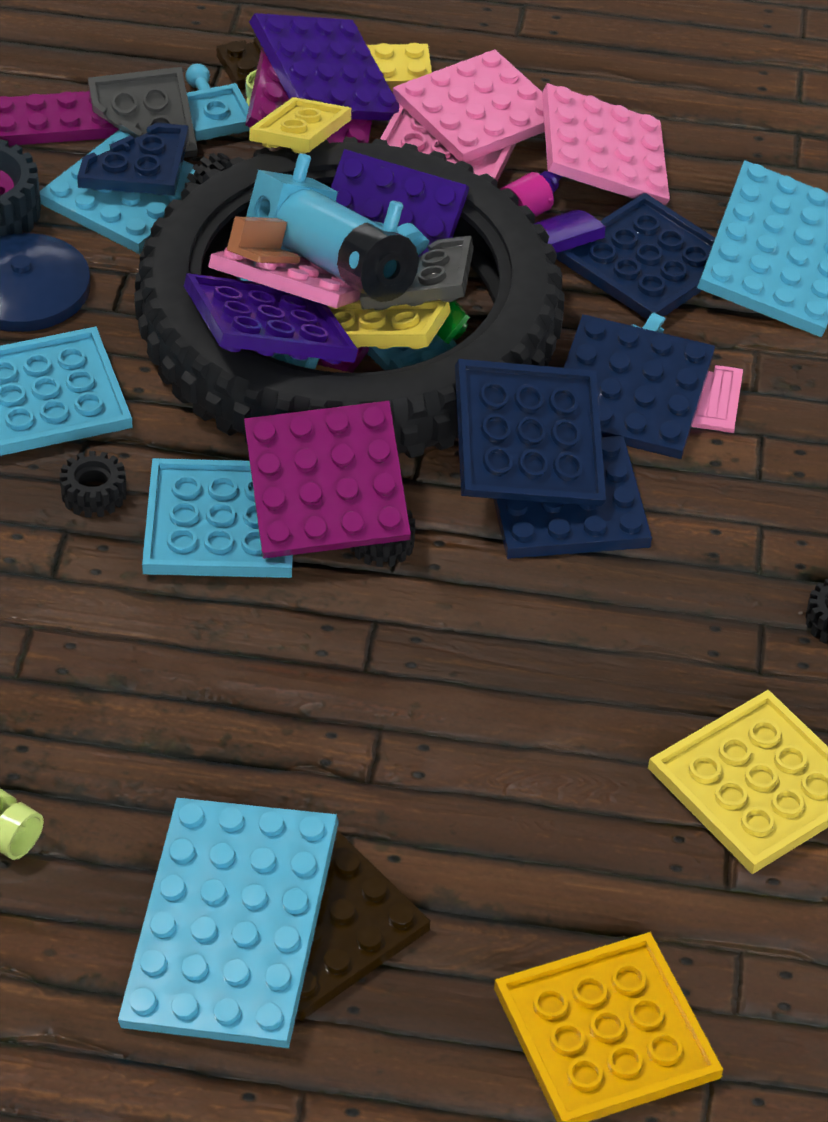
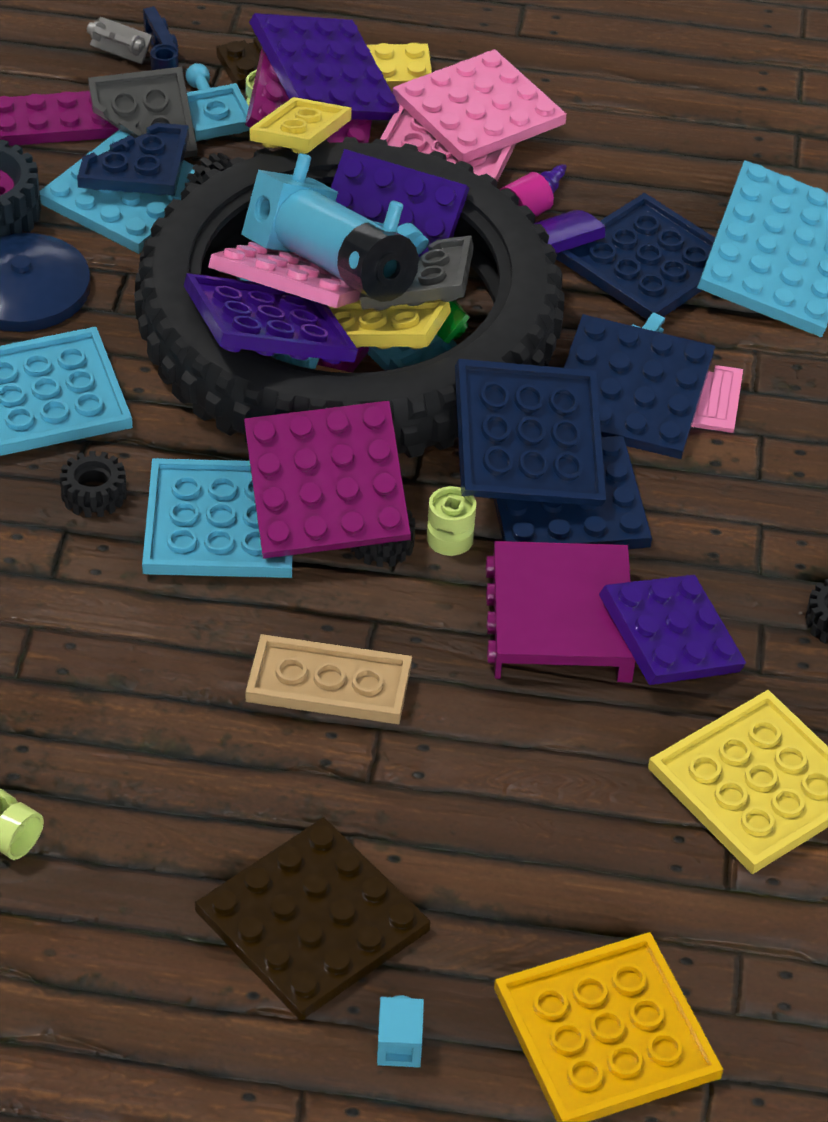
(119, 39): none -> light grey hinge
(164, 45): none -> dark blue plate
(230, 923): medium azure plate -> none
(260, 240): nougat panel -> none
(329, 679): none -> tan plate
(400, 1031): none -> medium azure brick
(451, 521): none -> yellowish green wheel
(551, 605): none -> magenta panel
(604, 144): bright pink plate -> none
(672, 629): none -> dark purple plate

